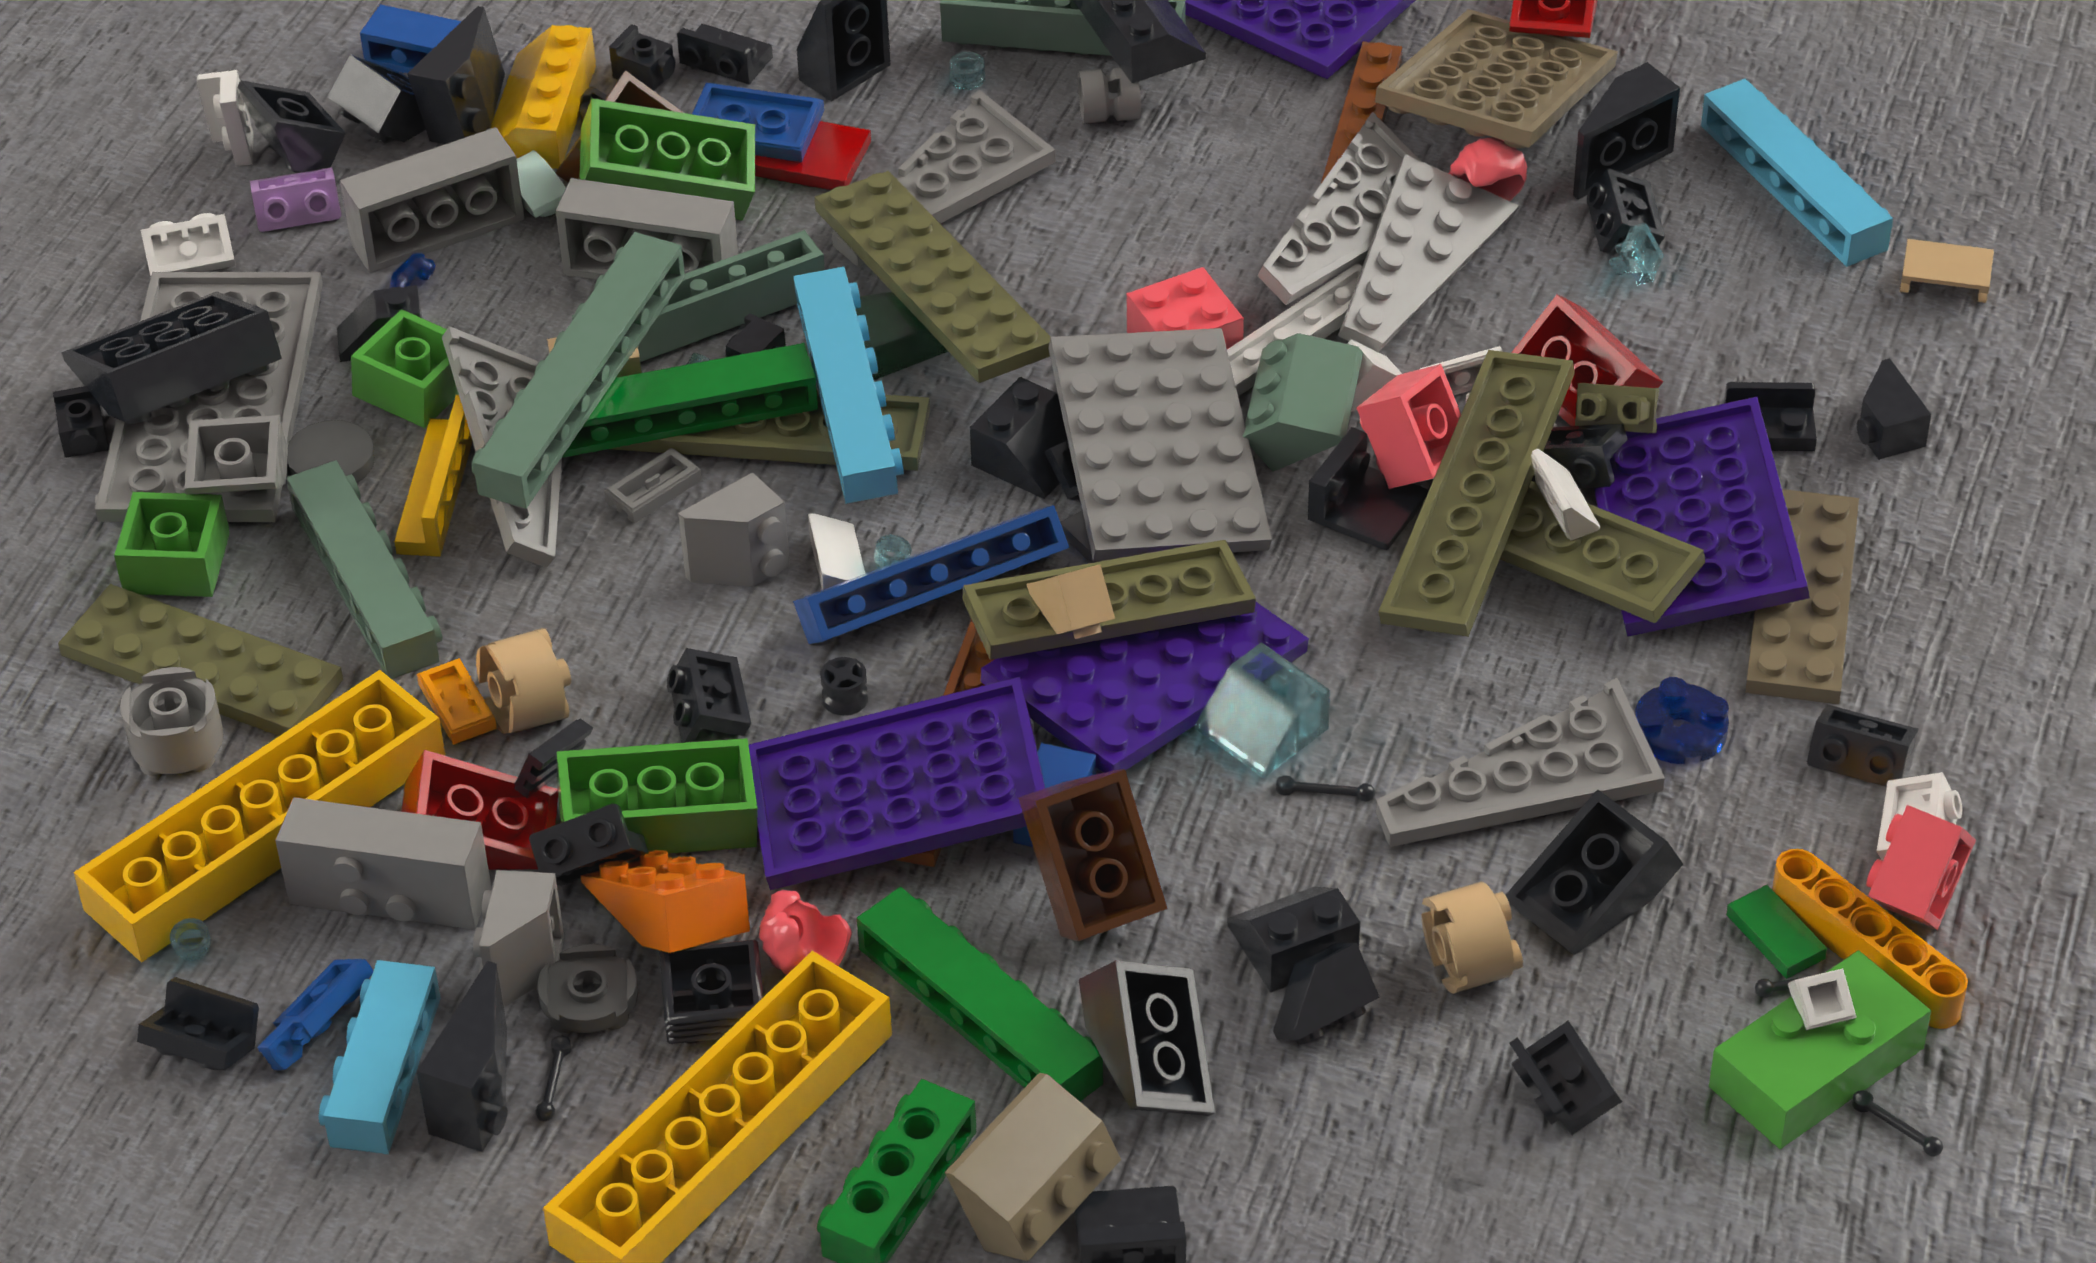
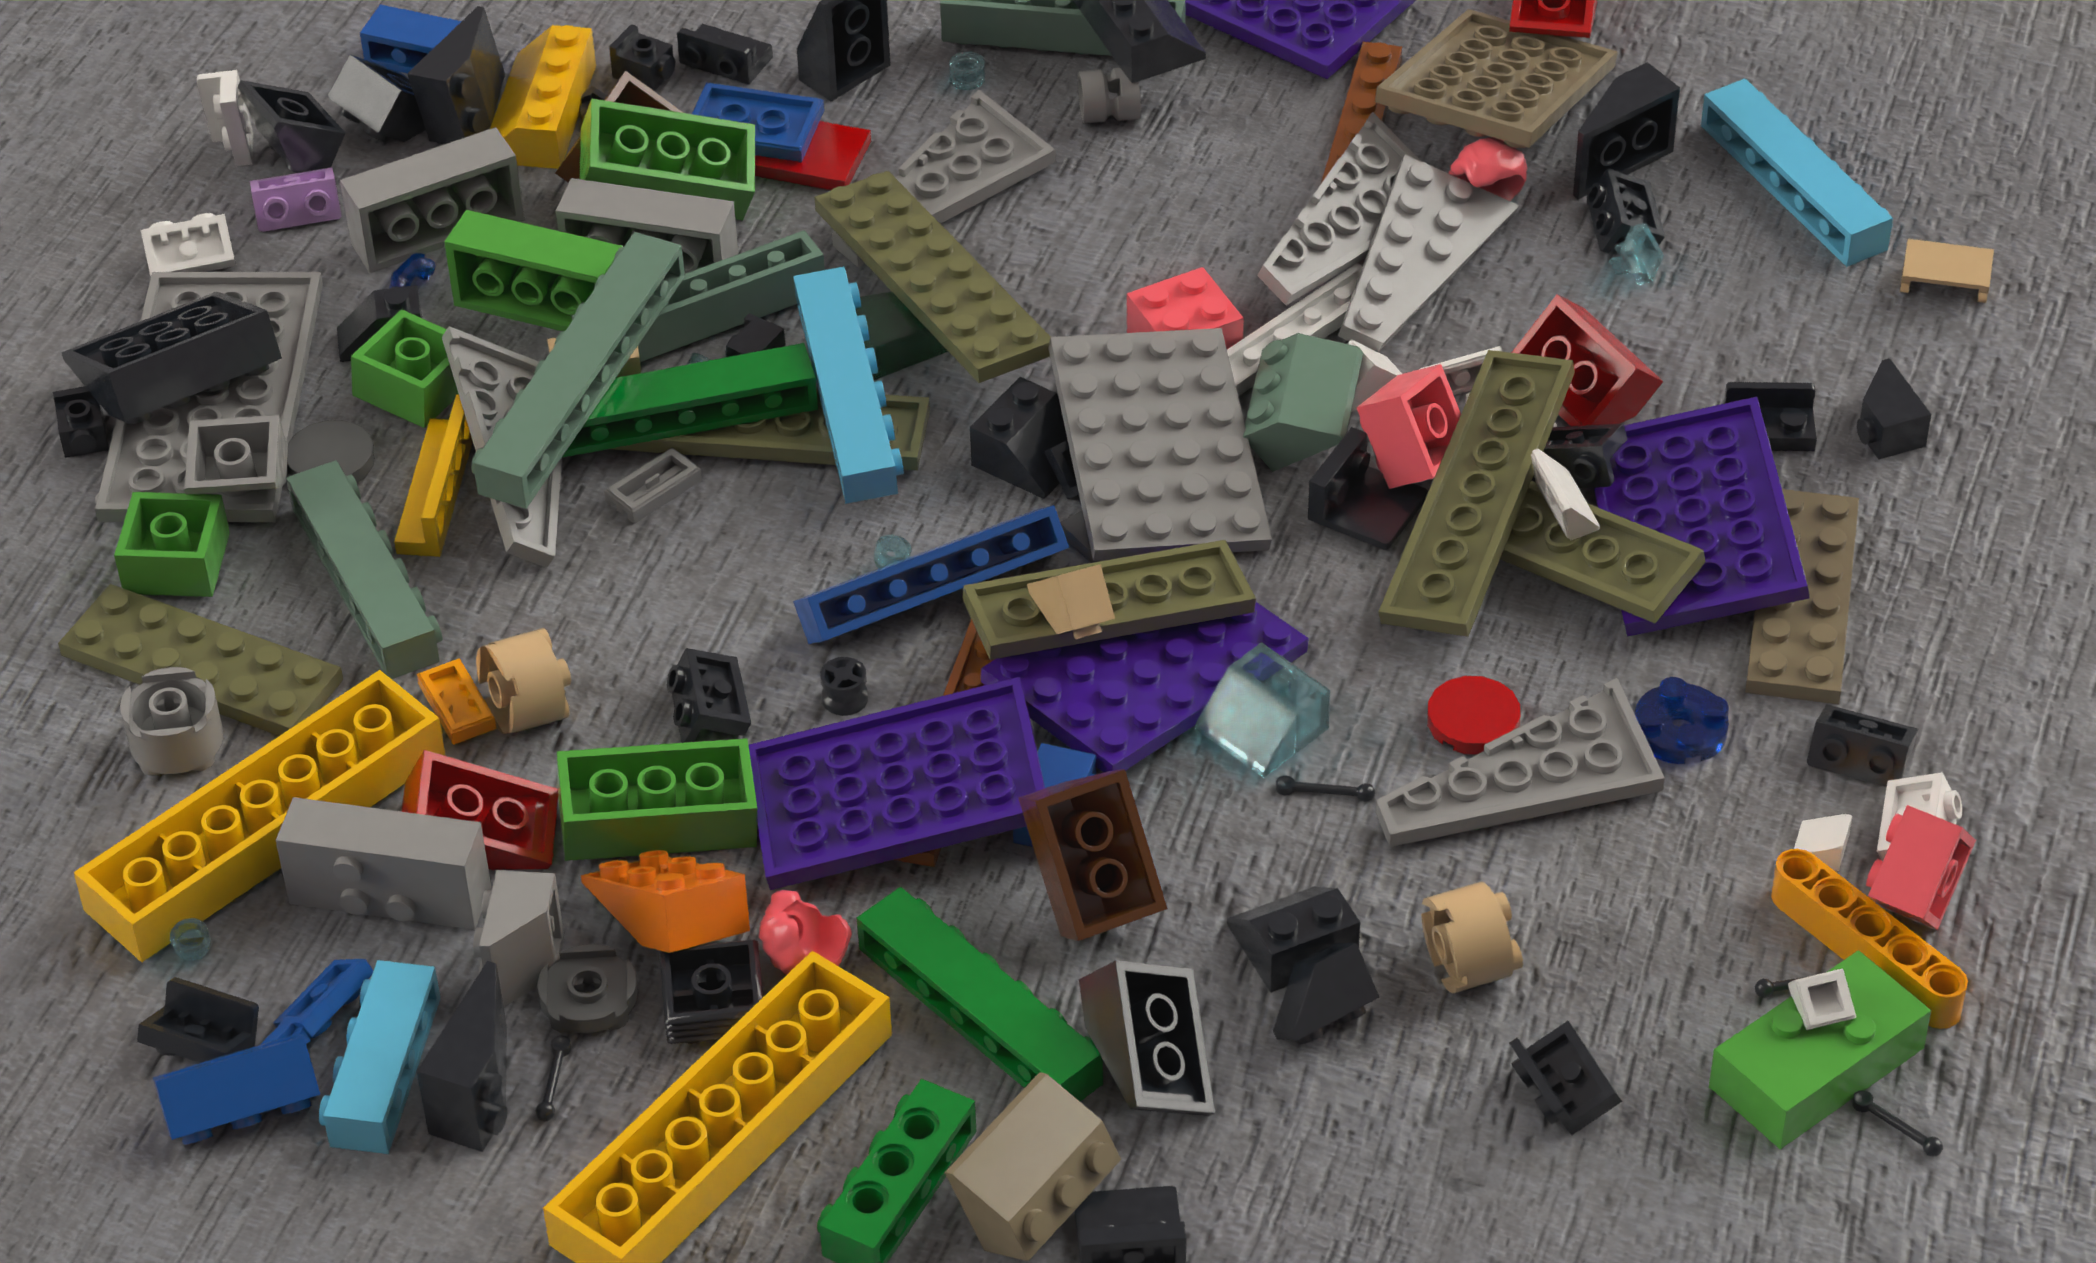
(237, 1088): none -> blue brick
(523, 269): none -> bright green brick
(538, 185): light aqua slope -> none
(542, 762): black tile -> none
(585, 843): black bracket -> none
(735, 535): light grey slope -> none
(834, 550): white slope -> none
(1472, 713): none -> red tile
(1594, 874): black slope -> none
(1617, 405): olive hips -> none
(1776, 931): green tile -> none
(1825, 838): none -> white slope

